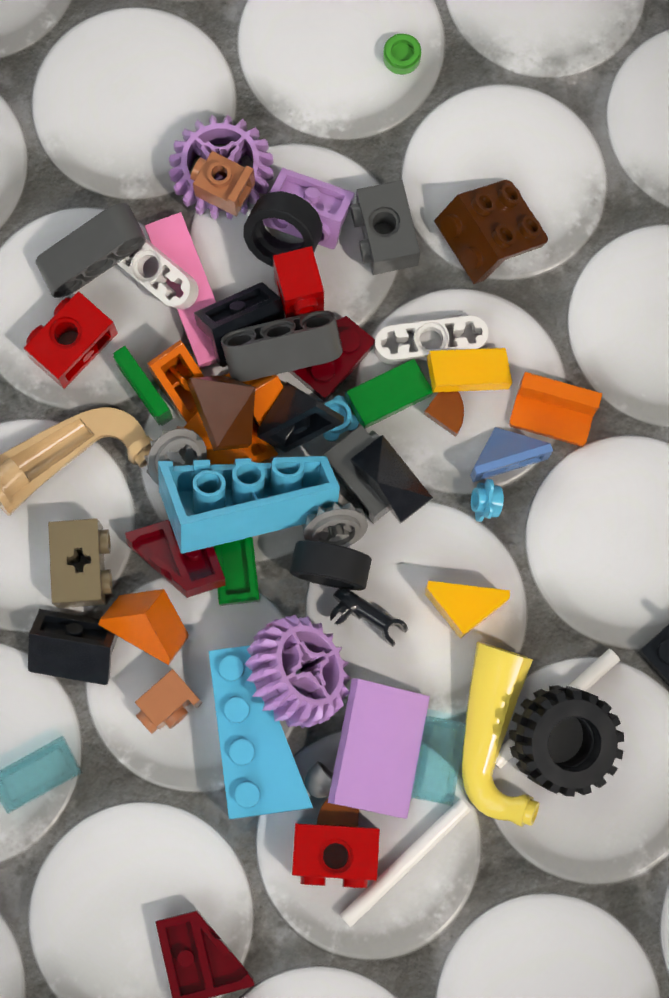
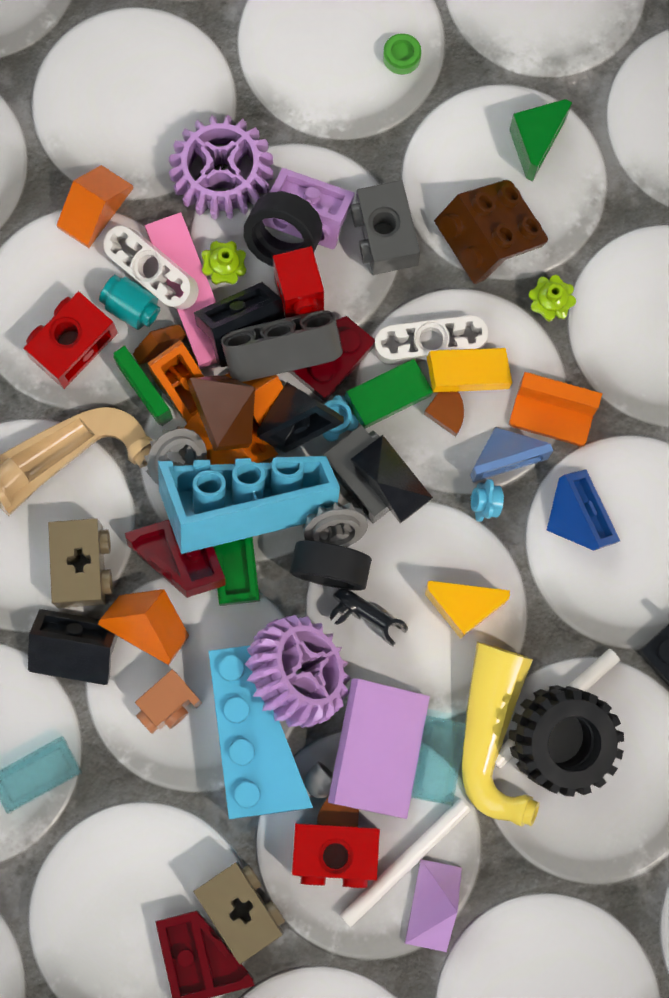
(90, 250): dark grey beam -> none
(92, 204): none -> orange slope
(129, 302): none -> teal brick
(157, 342): none -> dark orange tile
(223, 262): none -> lime plant
(225, 194): nougat brick -> none
(240, 936): none -> dark tan brick
(434, 905): none -> lavender slope
(535, 133): none -> green slope
(552, 298): none -> lime plant
(580, 514): none -> blue slope

